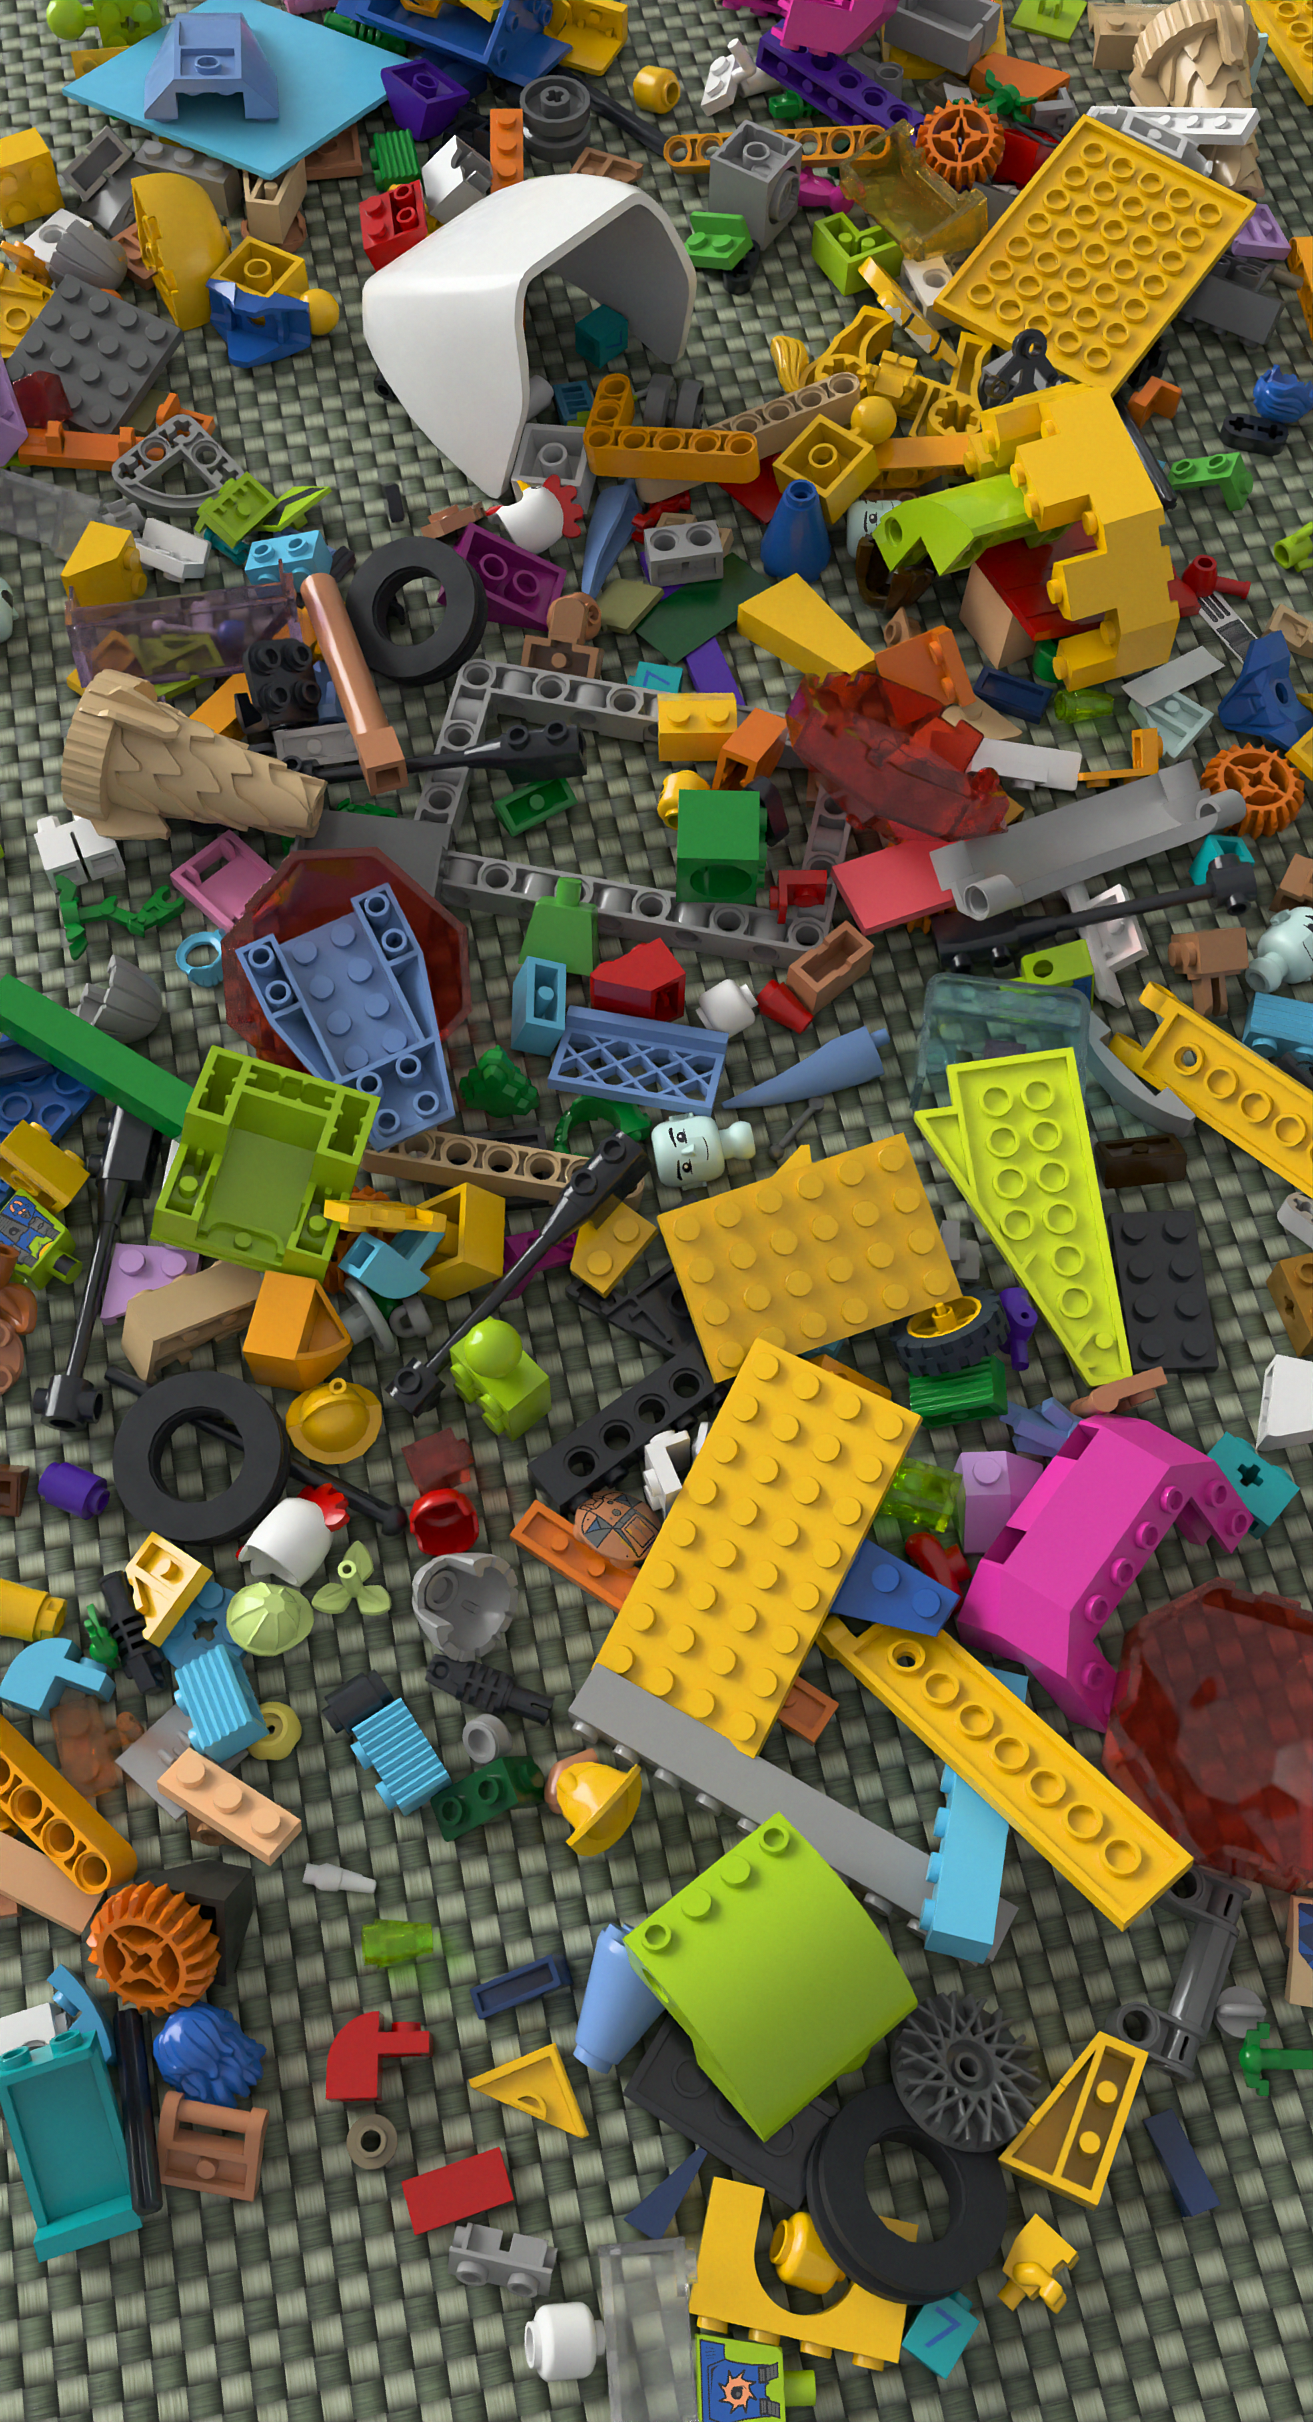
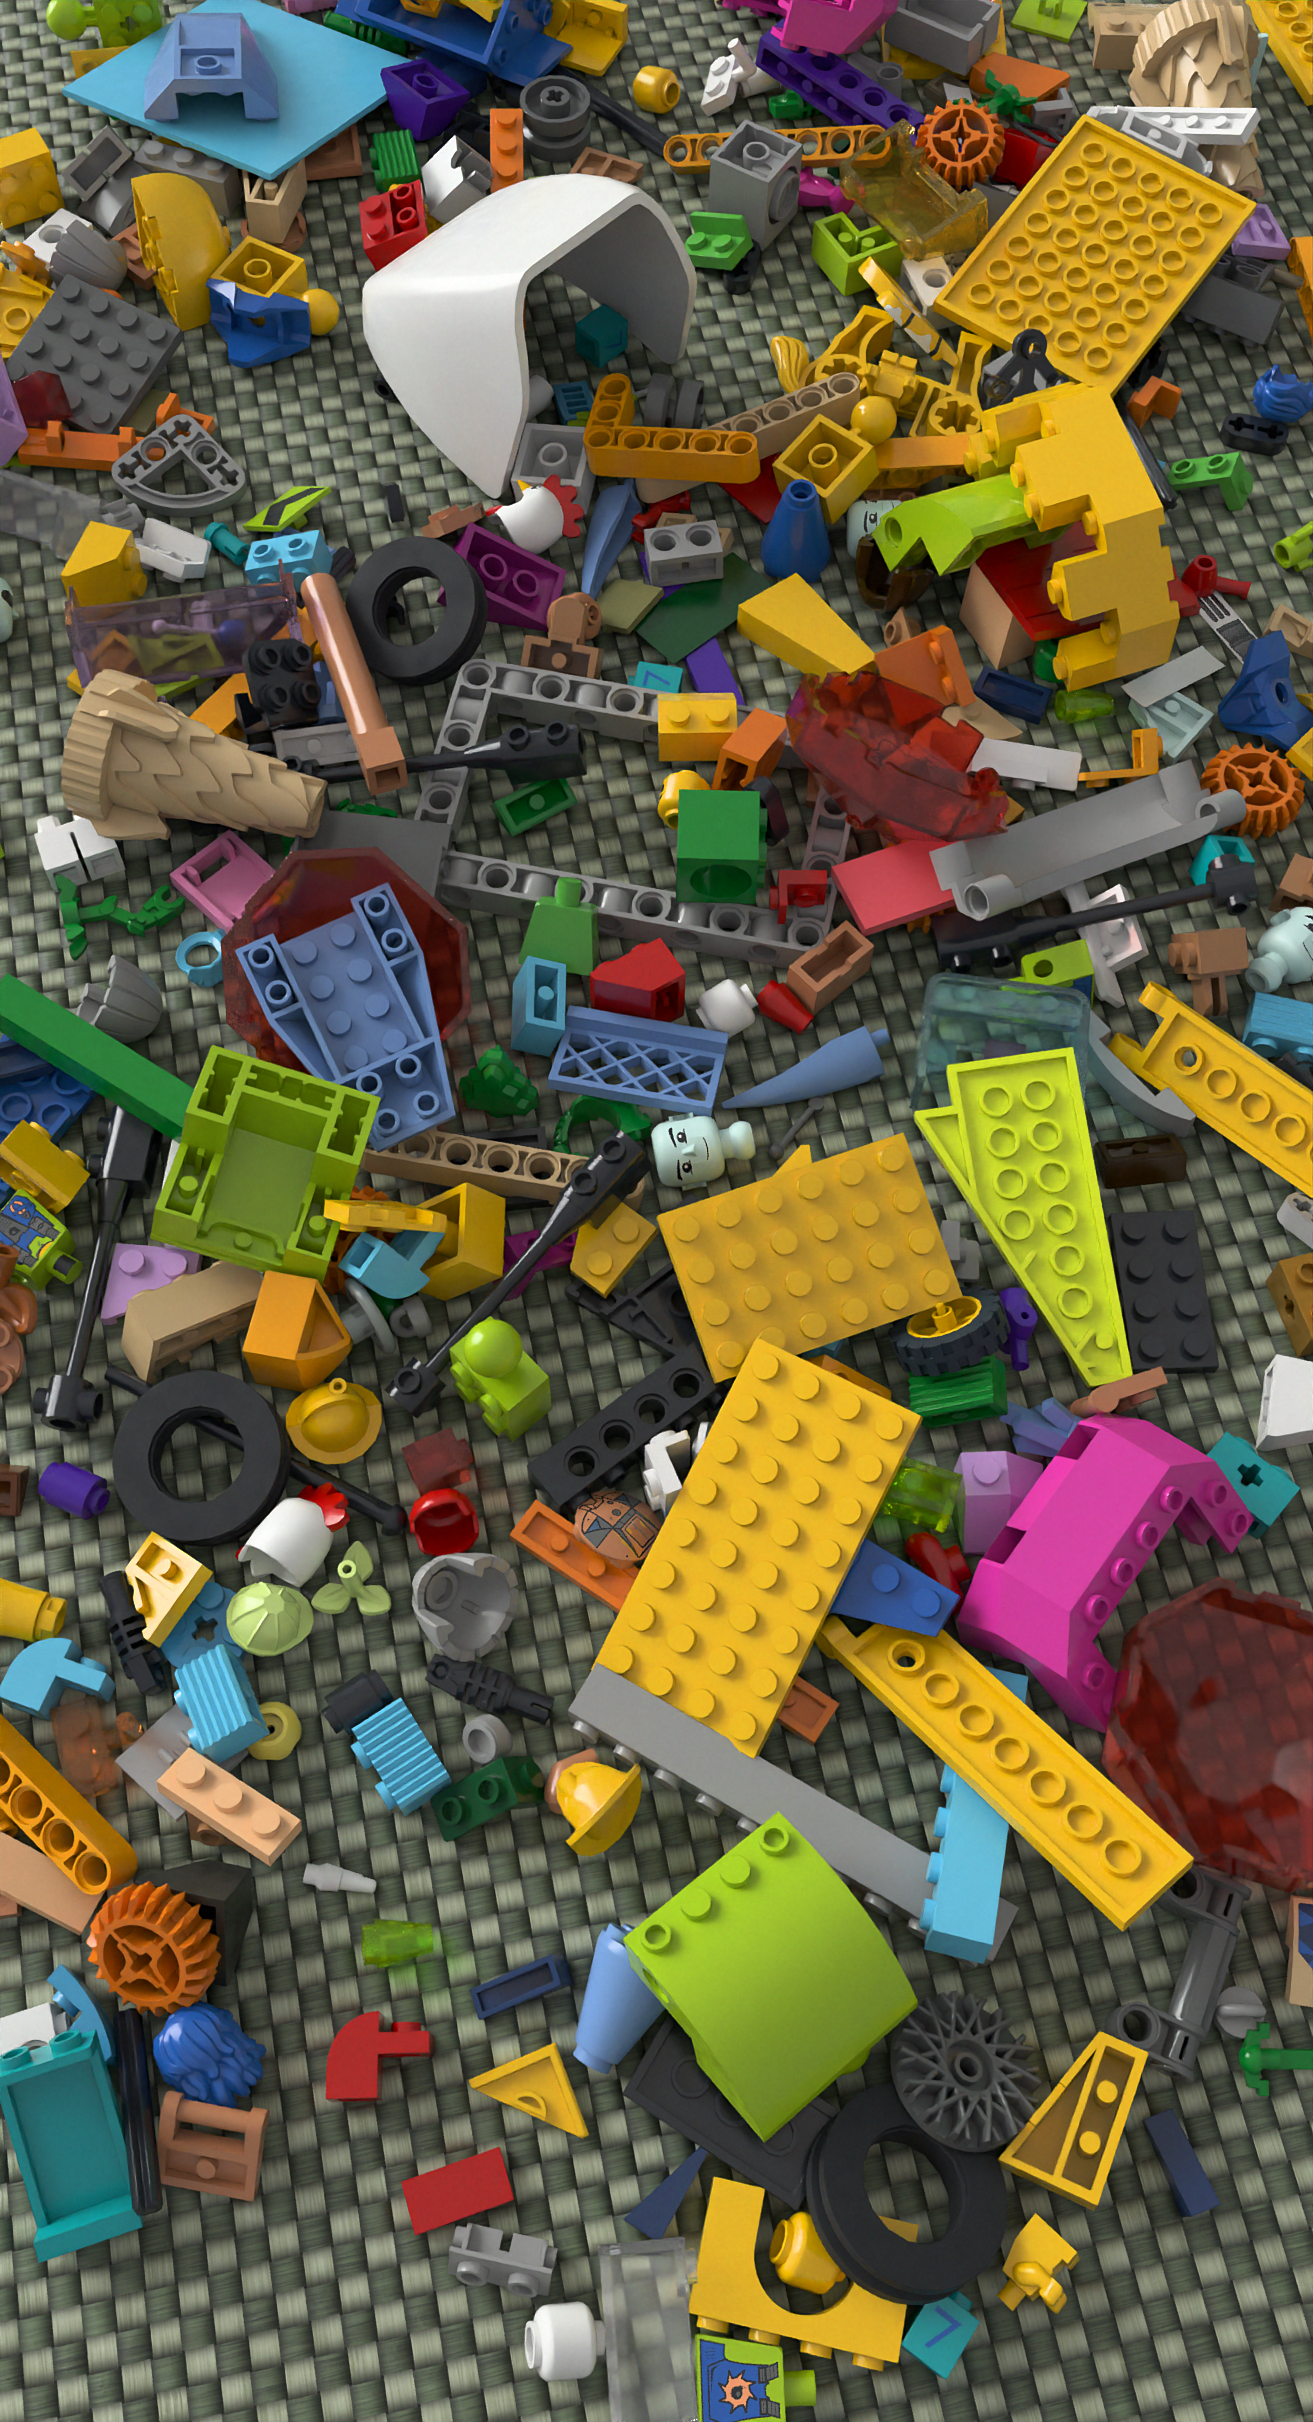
(103, 1647): green piece -> none
(237, 510): lime bracket -> none
(387, 2148): dark tan plate -> none

